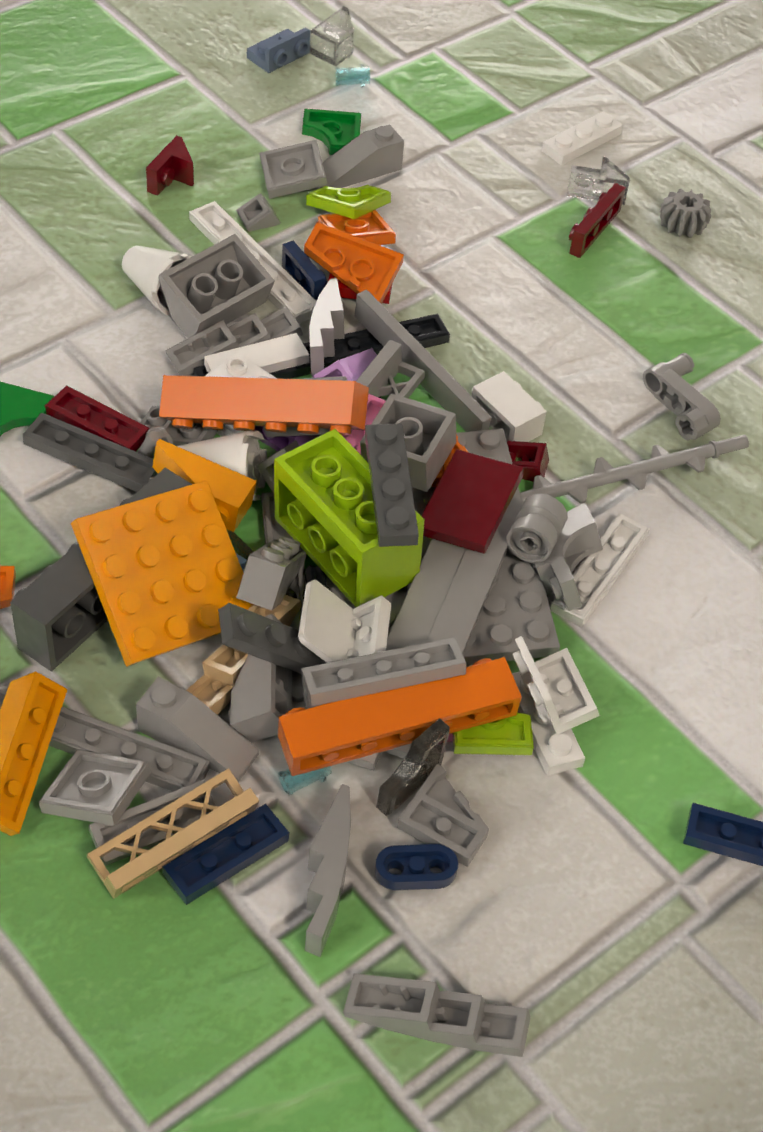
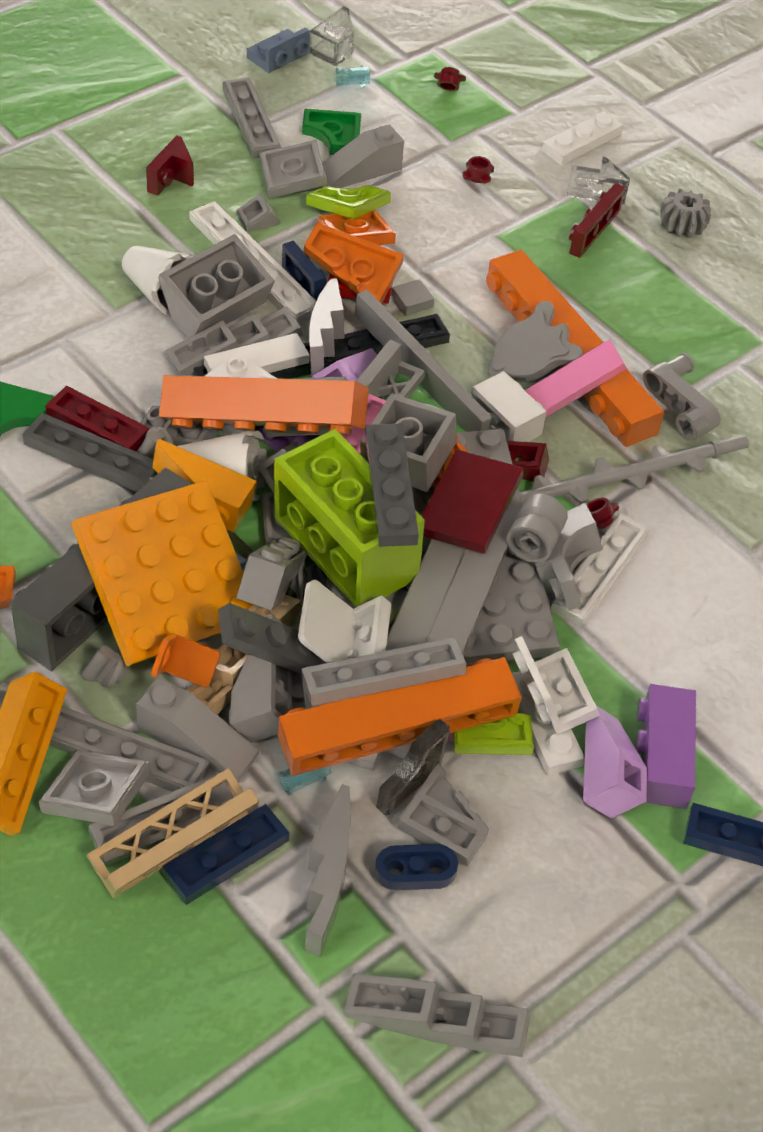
(106, 667): none -> light grey plate
(186, 660): none -> orange bracket
(250, 116): none -> light grey tile
(412, 297): none -> light grey tile
(449, 78): none -> dark red plate
(478, 170): none -> dark red plate
(533, 346): none -> light grey tile
(577, 377): none -> bright pink tile
(602, 511): none -> dark red plate
(612, 768): none -> lavender slope
(619, 401): none -> orange brick
(668, 744): none -> medium lavender brick

